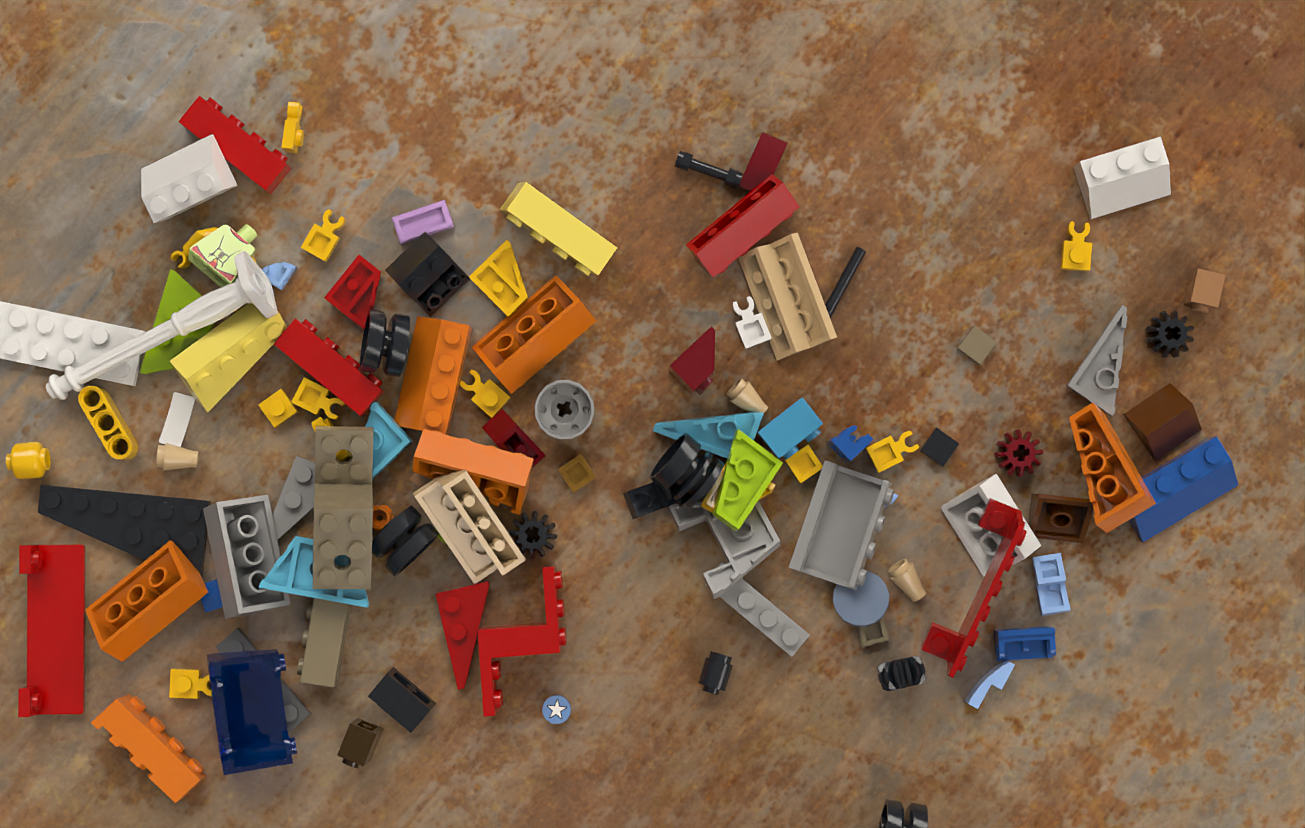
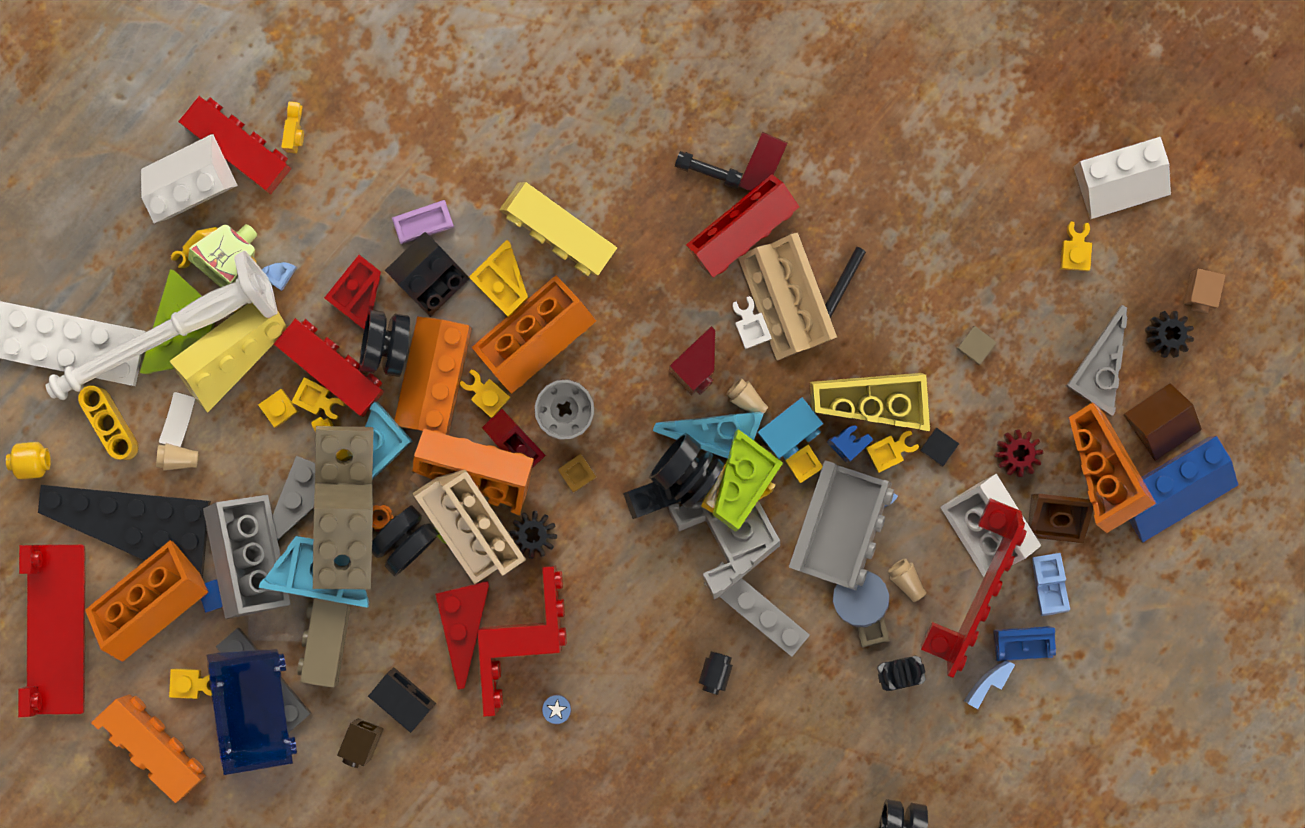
(322, 240): yellow plate -> none
(881, 399): none -> light yellow wedge

